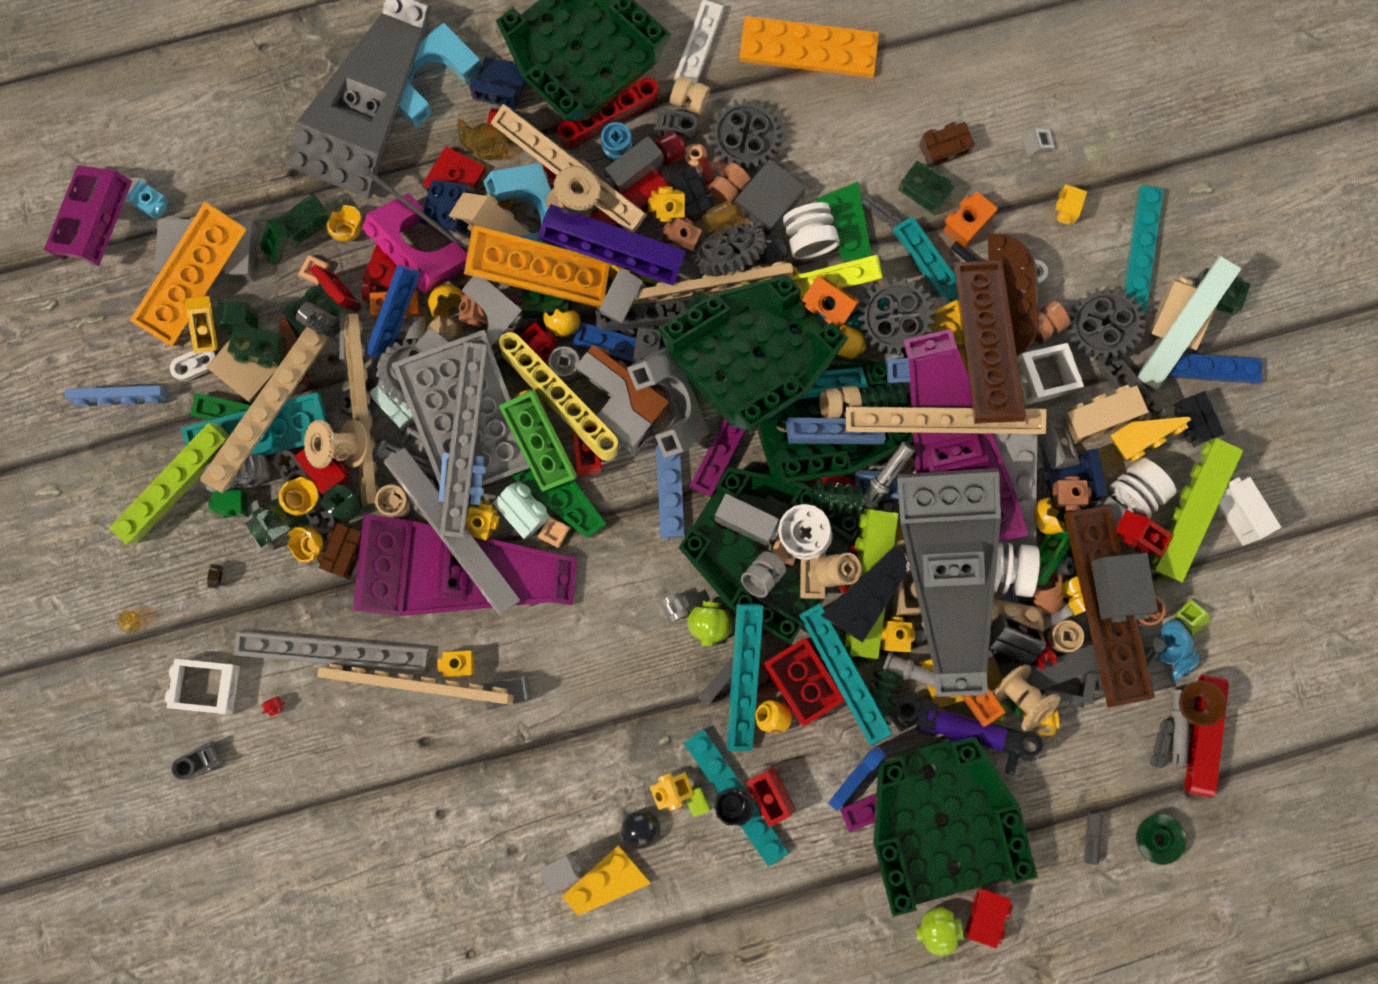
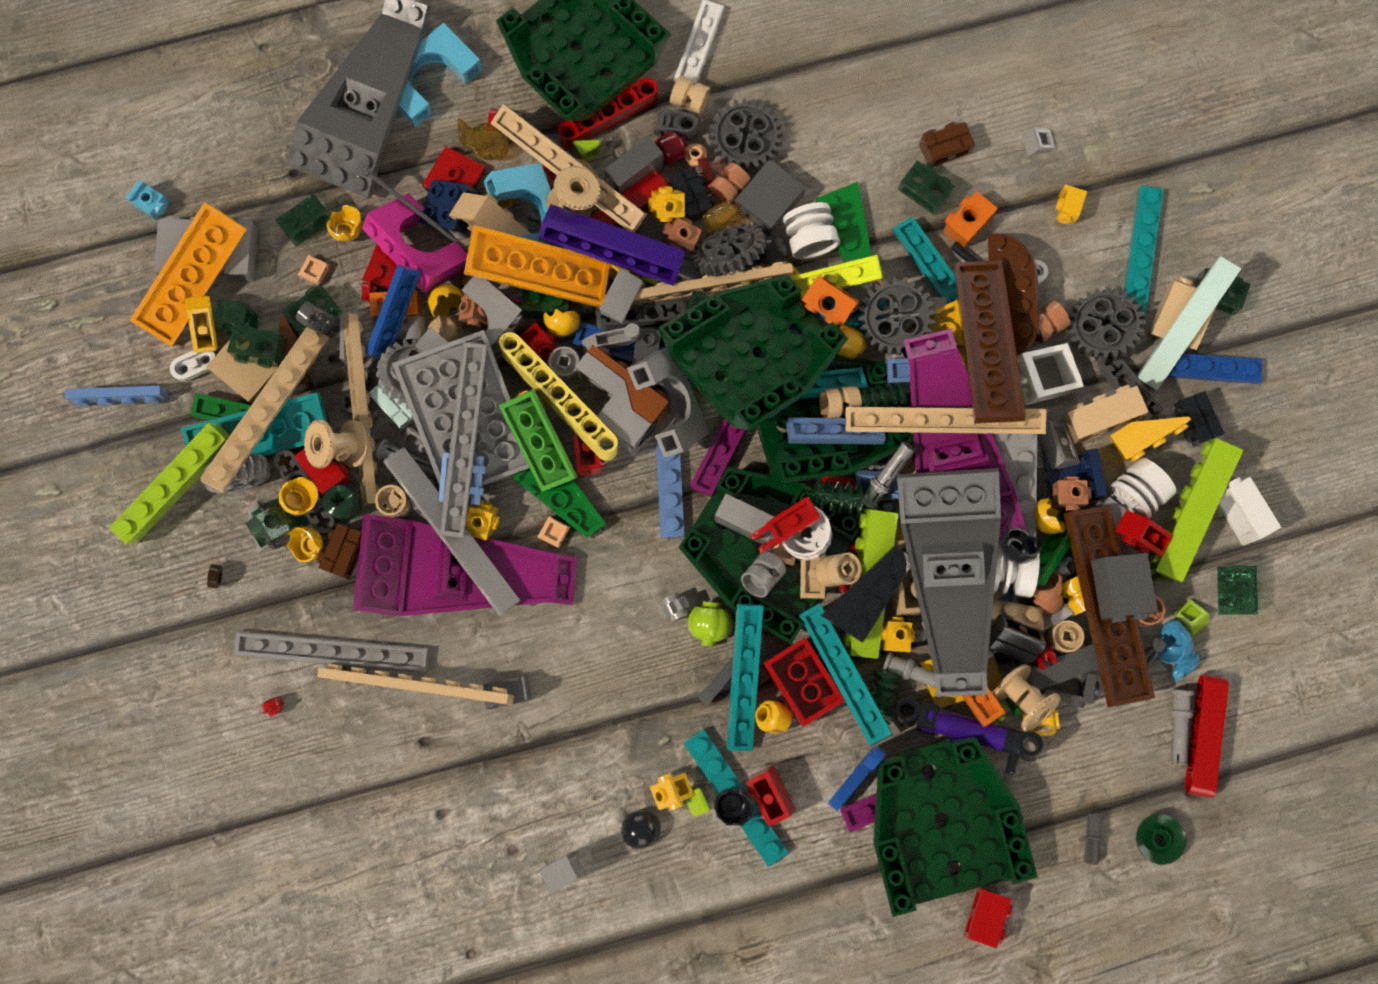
(96, 216): magenta window -> none
(129, 621): clear yellow plate -> none
(201, 761): dark grey piece -> none
(226, 693): white window -> none
(229, 504): green brick -> none
(274, 240): dark green plate -> none
(335, 288): red plate -> none
(466, 664): yellow brick -> none
(498, 83): dark blue bracket -> none
(521, 509): light aqua brick -> none
(586, 149): none -> lime slope
(605, 882): yellow wing -> none
(613, 338): none -> light grey piece
(615, 140): dark azure wheel -> none
(788, 524): none -> red hinge
(809, 47): light orange plate -> none
(881, 211): dark grey axle -> none
(940, 931): lime plant -> none
(1019, 546): none -> black hair
(1162, 744): dark grey axle -> none
(1214, 703): reddish brown piece -> none
(1237, 590): none -> clear green brick

